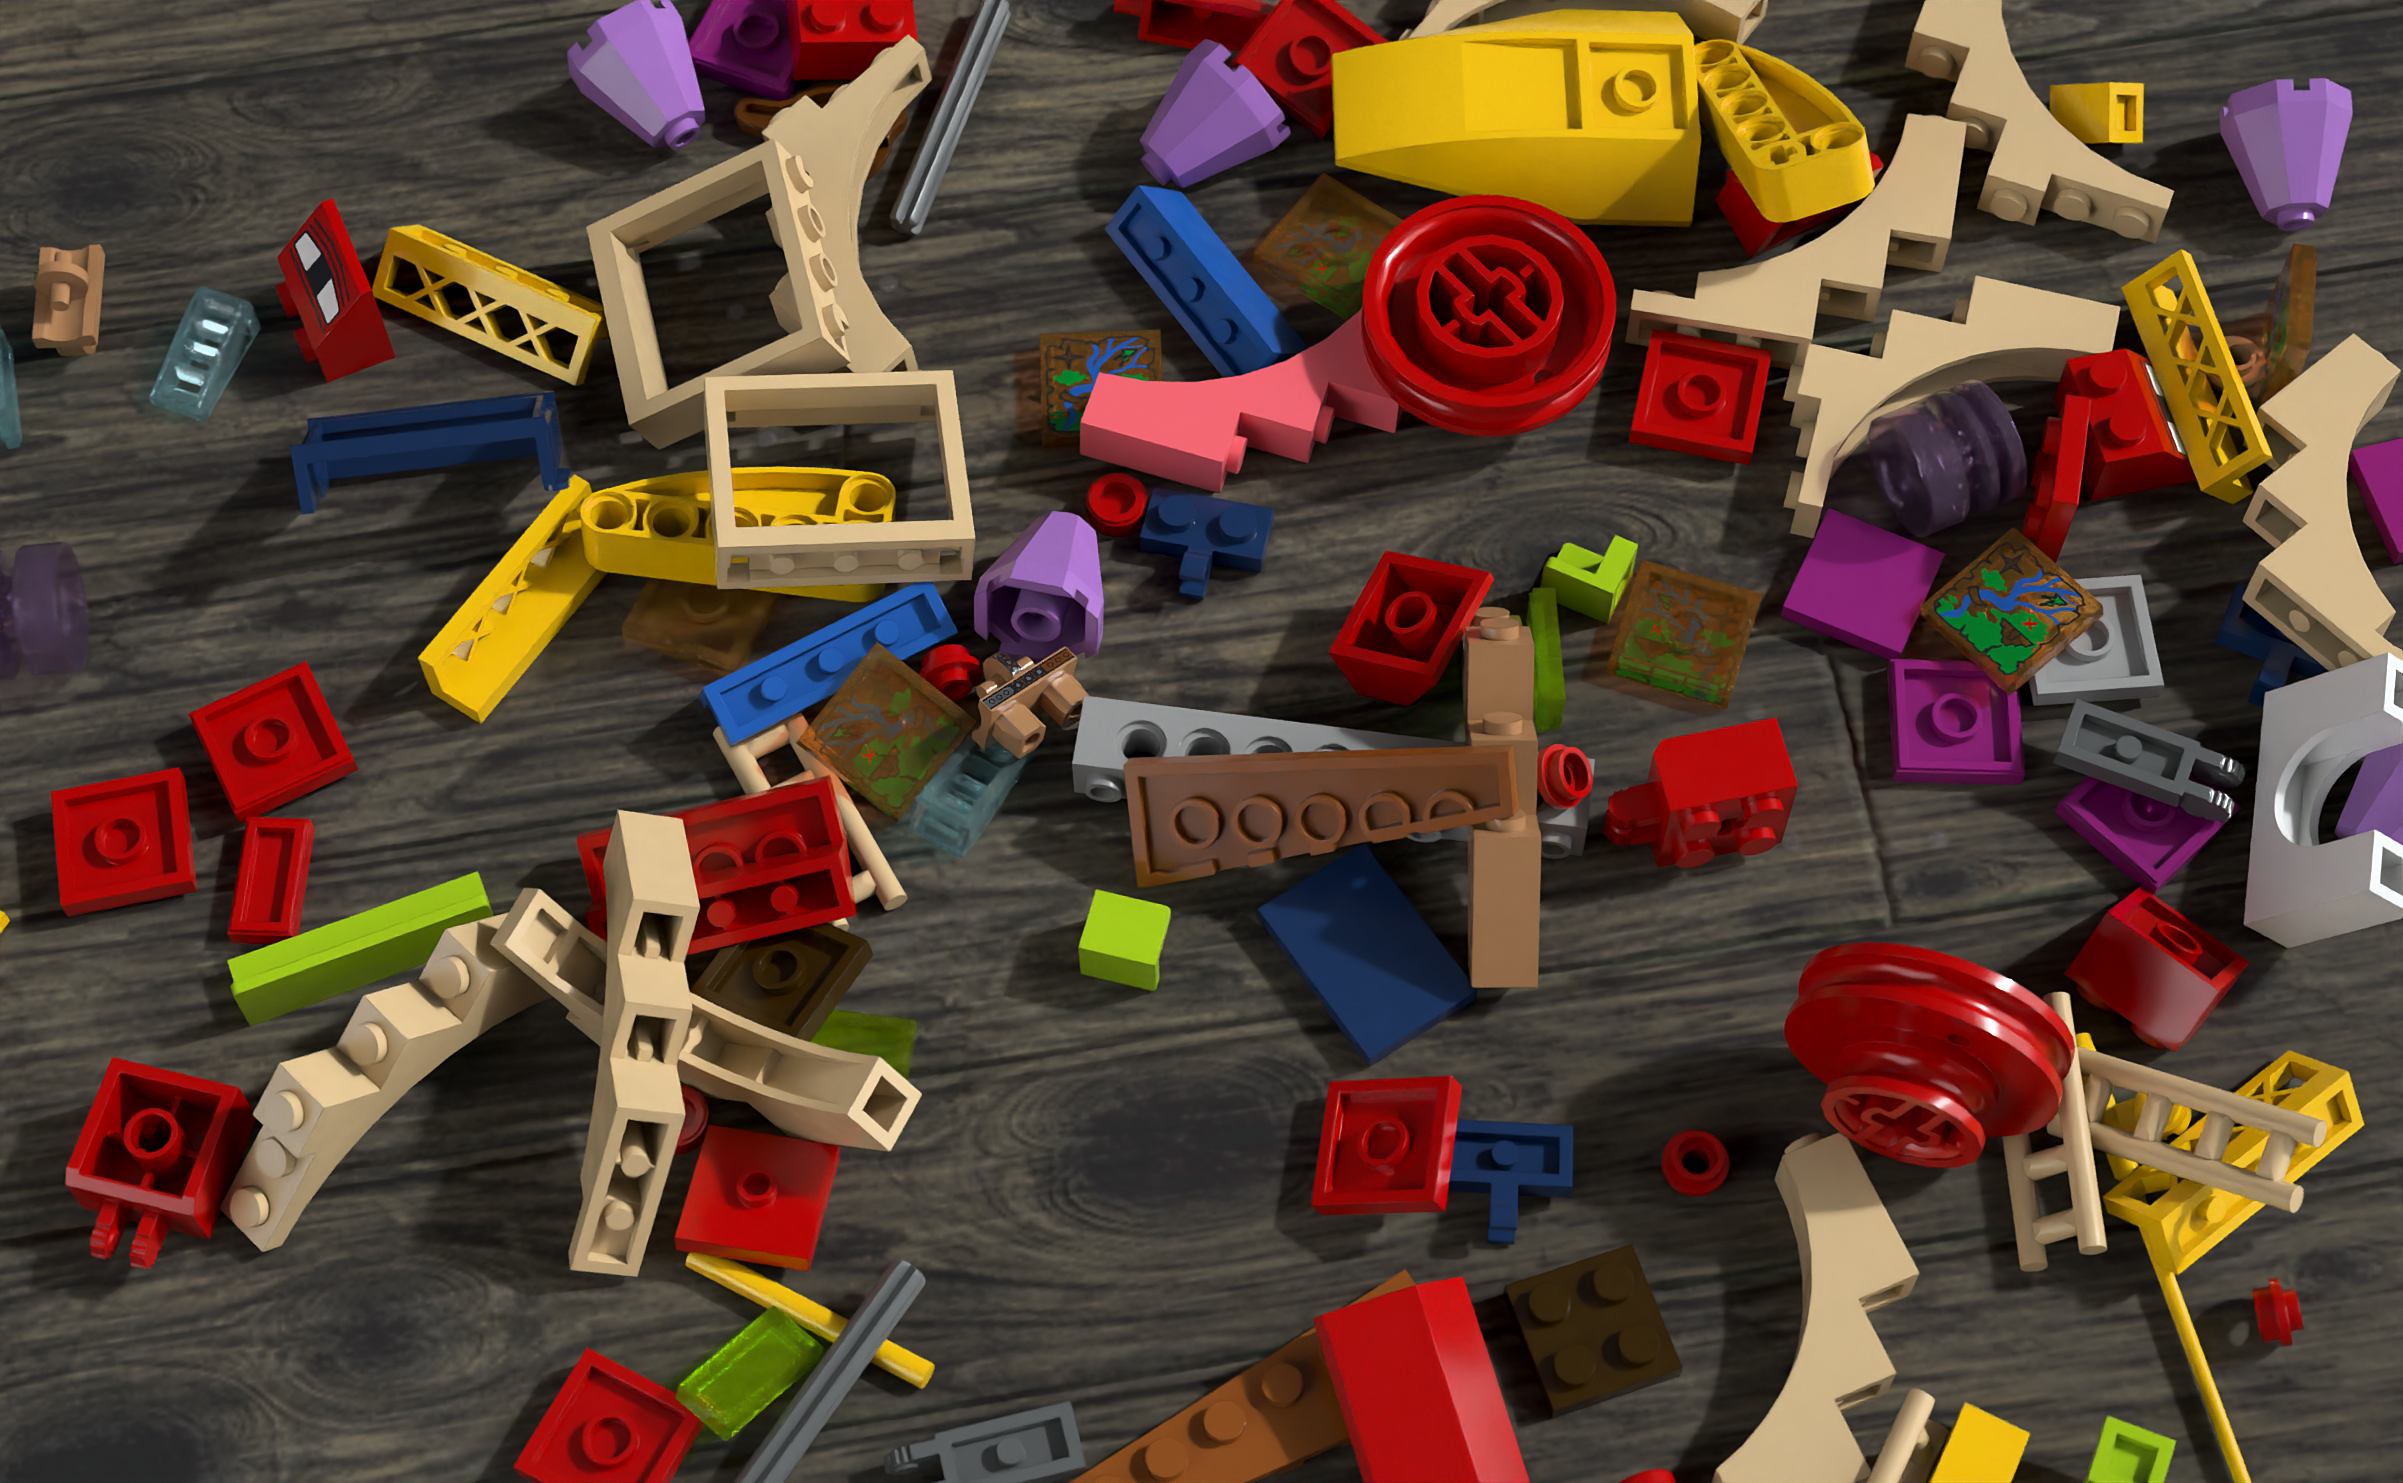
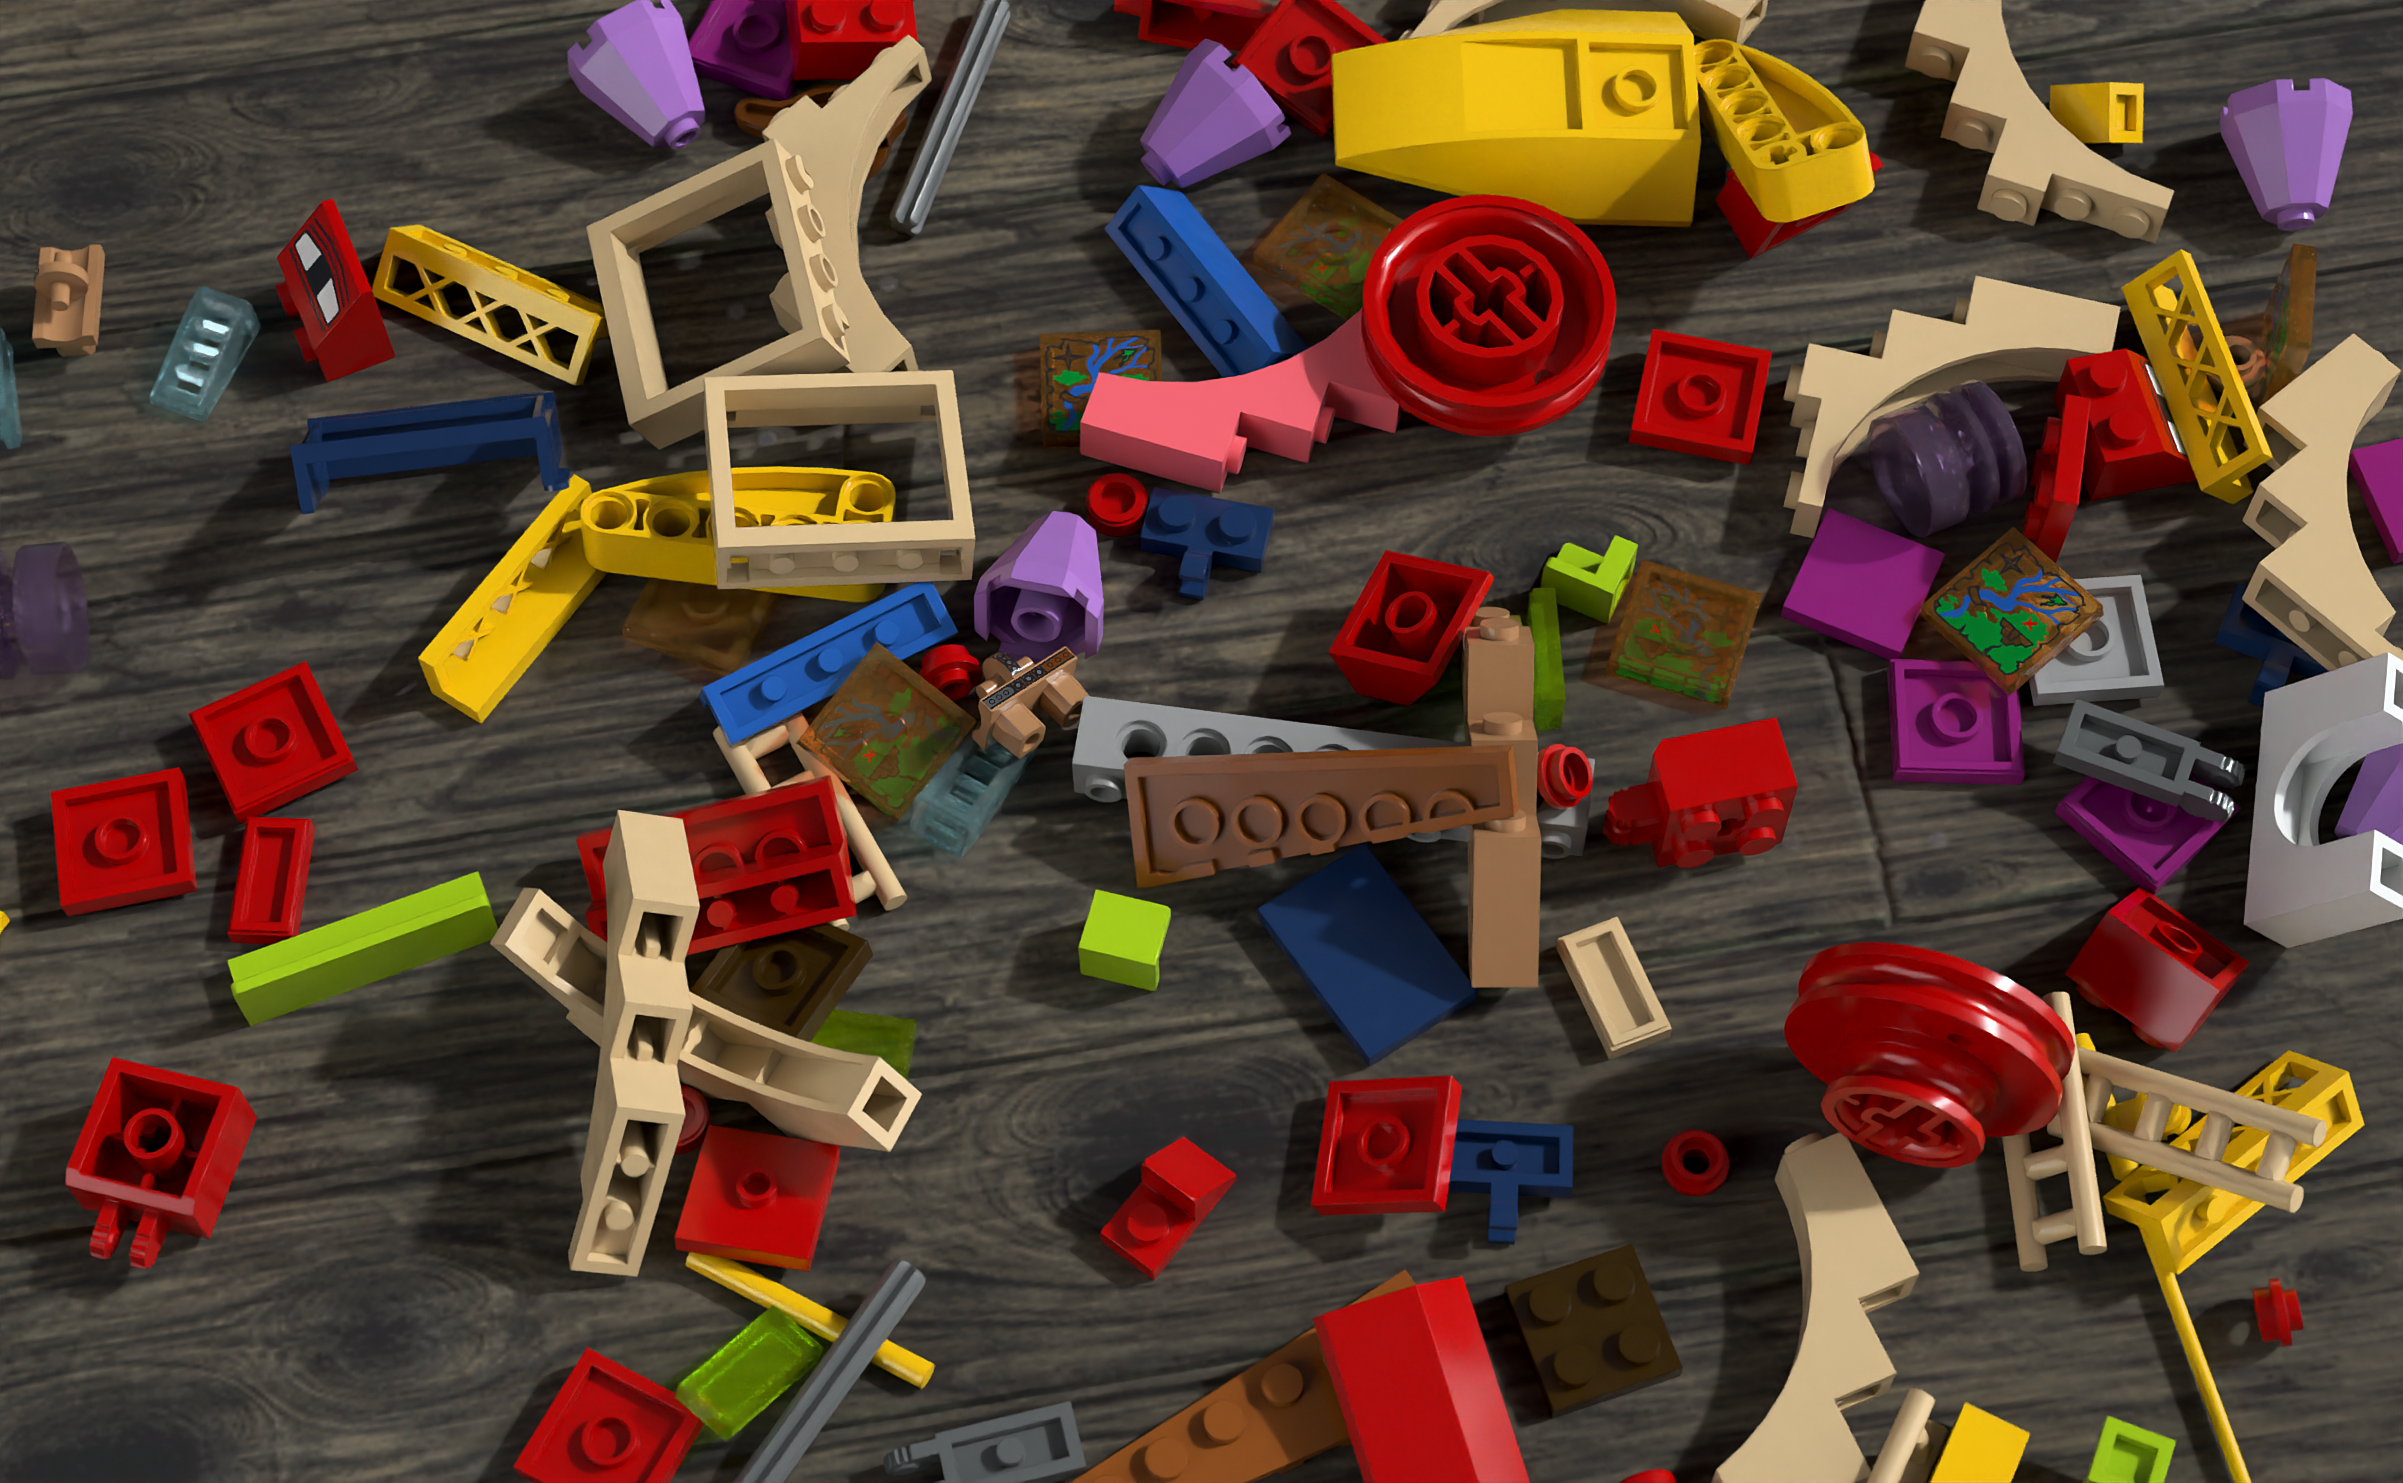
(333, 1096): tan arch -> none
(1168, 1205): none -> red slope
(1613, 988): none -> tan tile
(1839, 273): tan arch -> none

